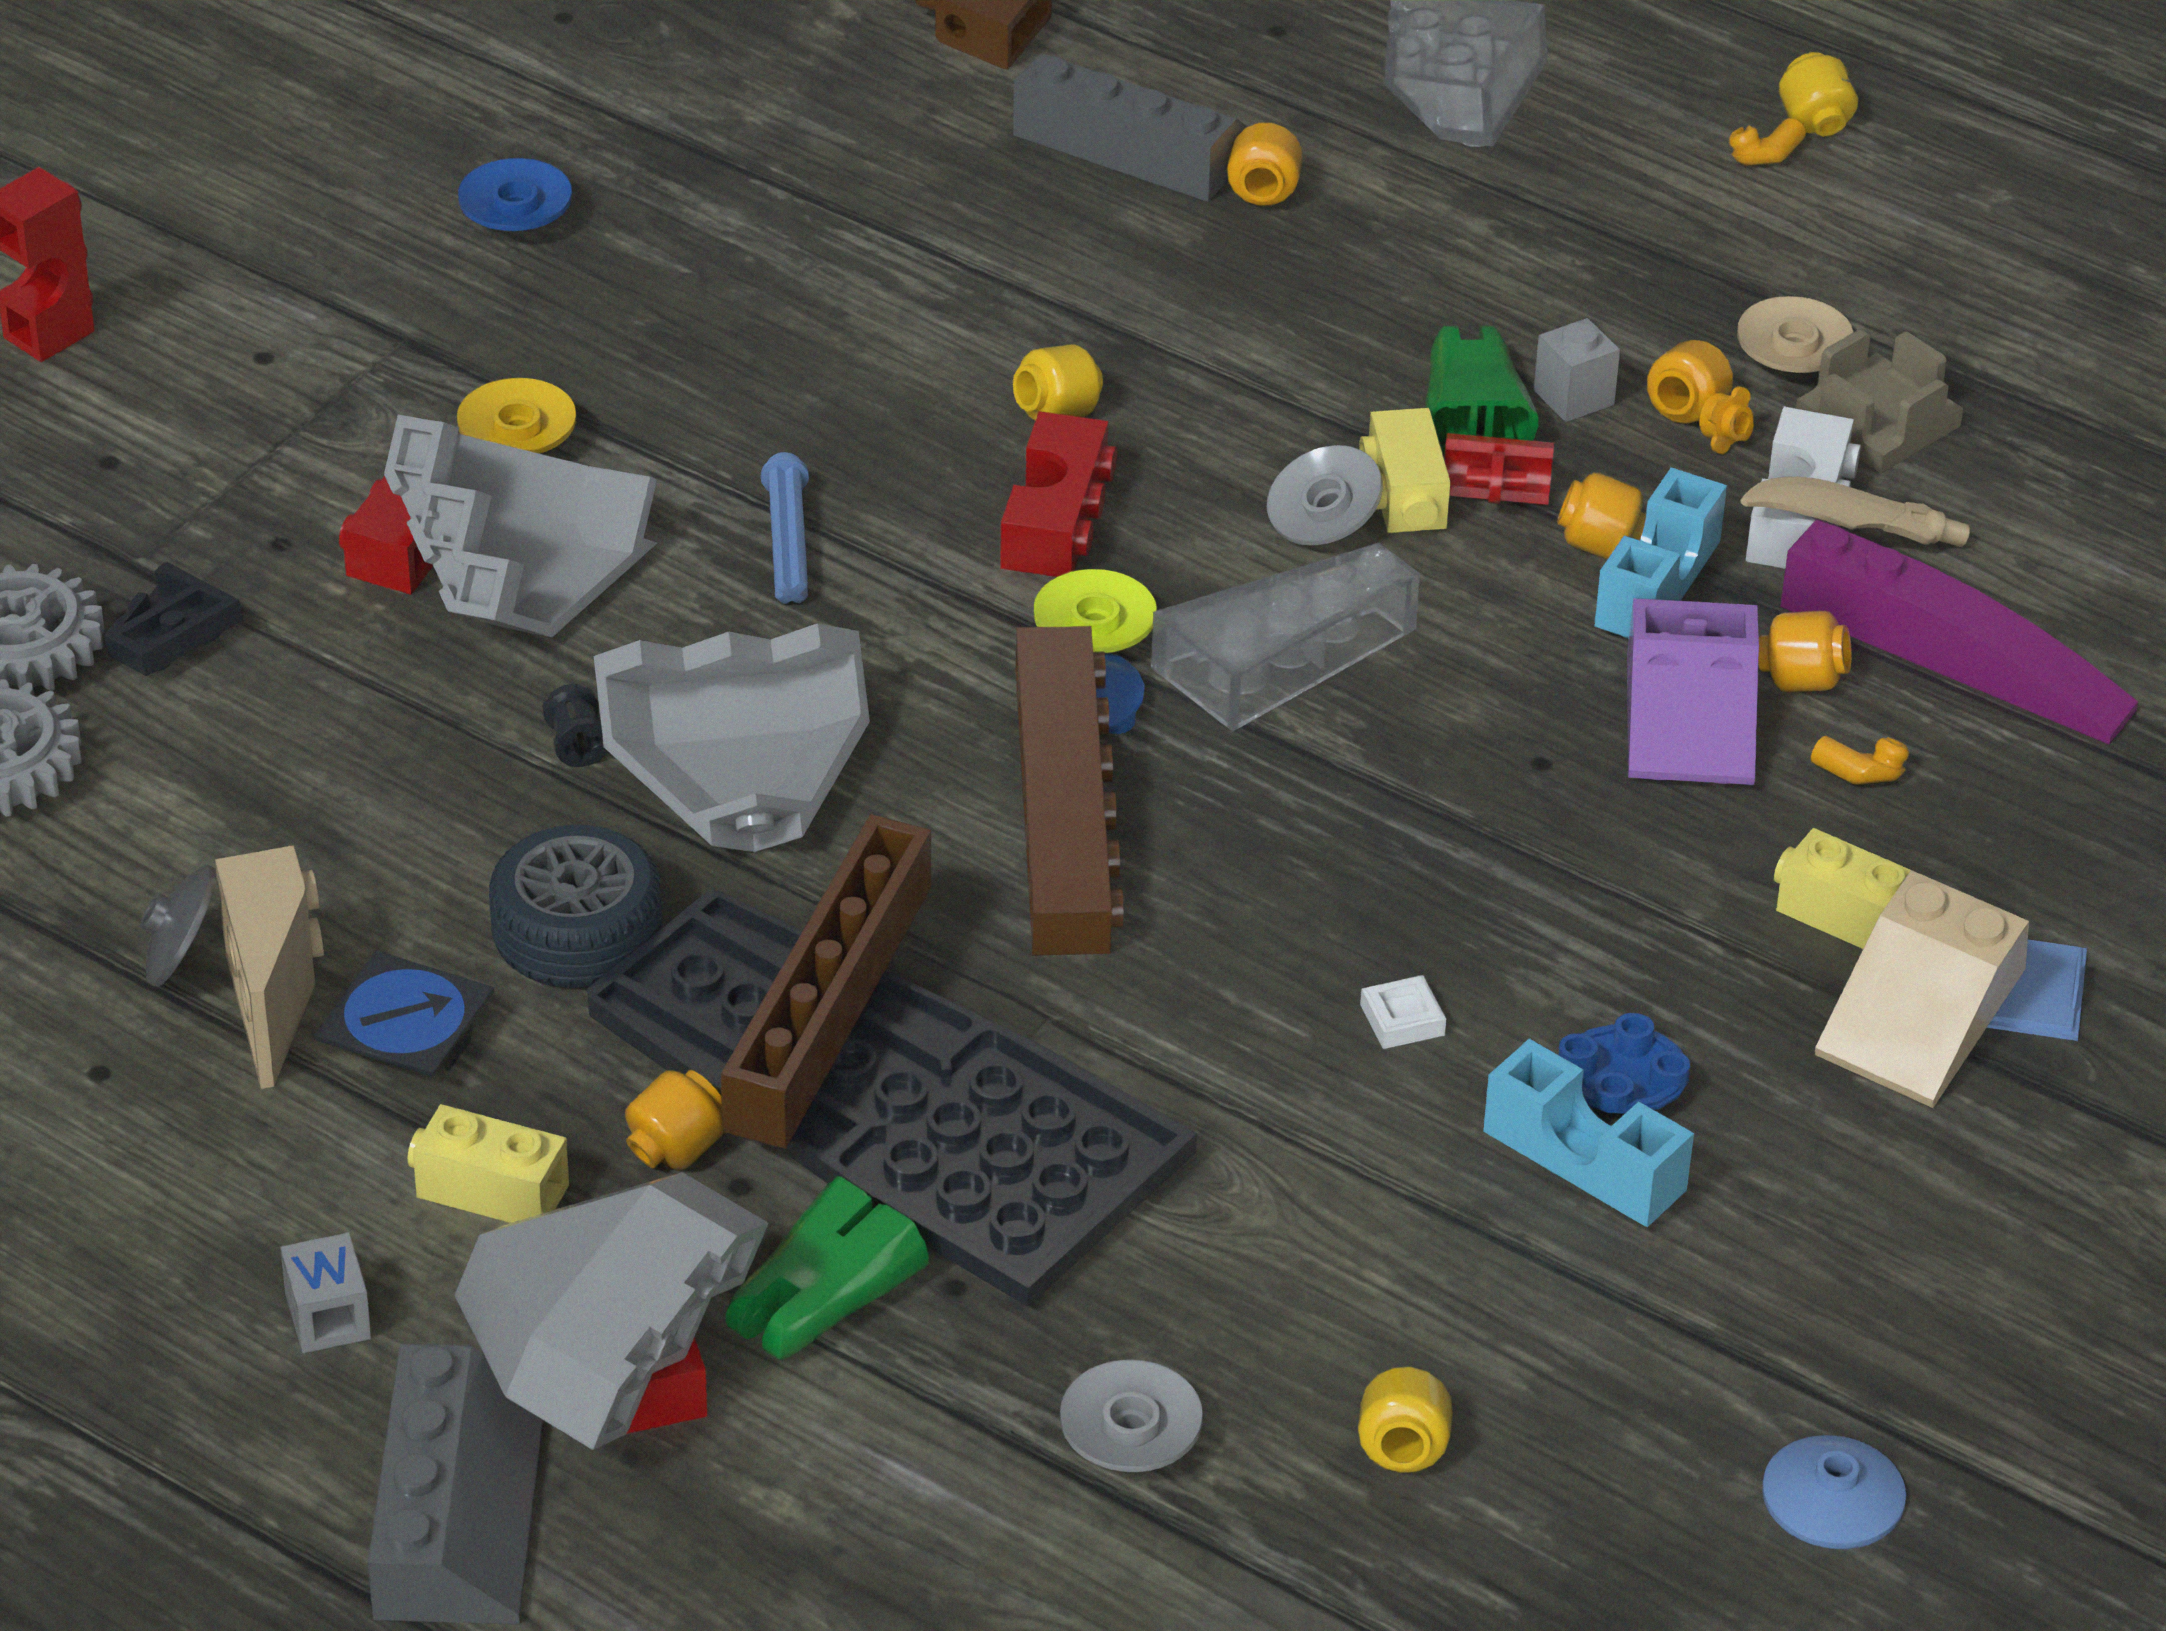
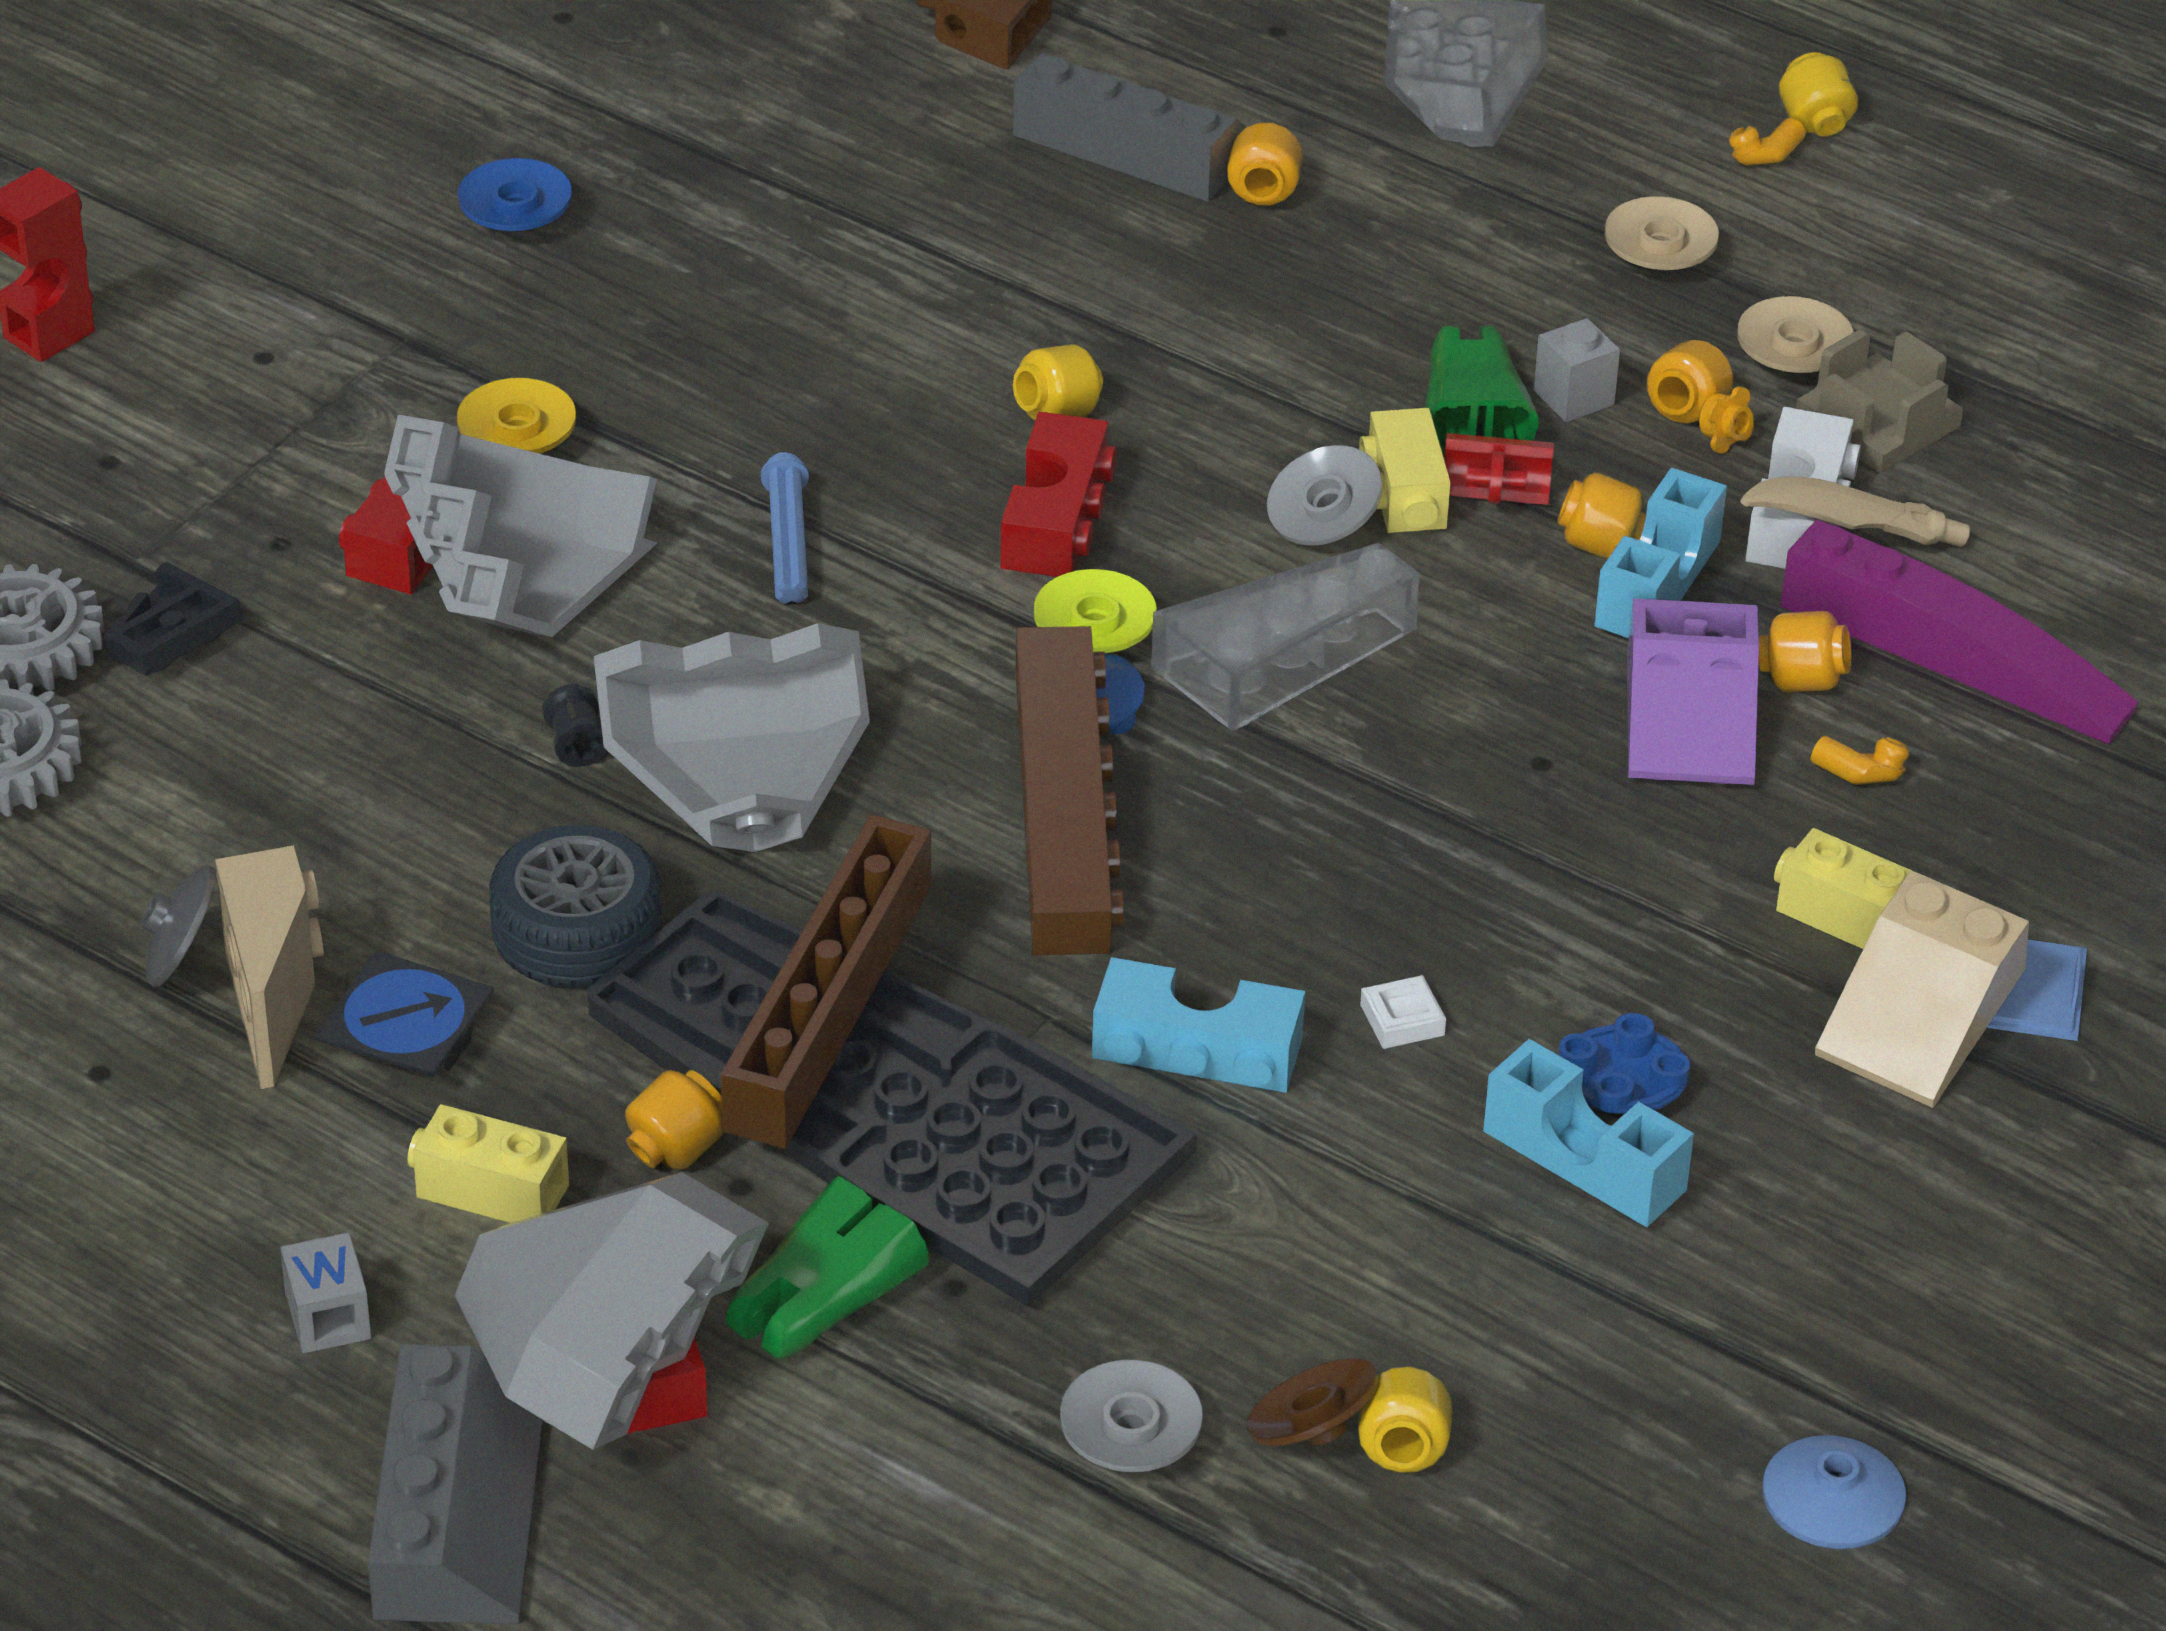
(1242, 1043): none -> medium azure arch
(1313, 1404): none -> reddish brown dish
(1661, 233): none -> tan dish

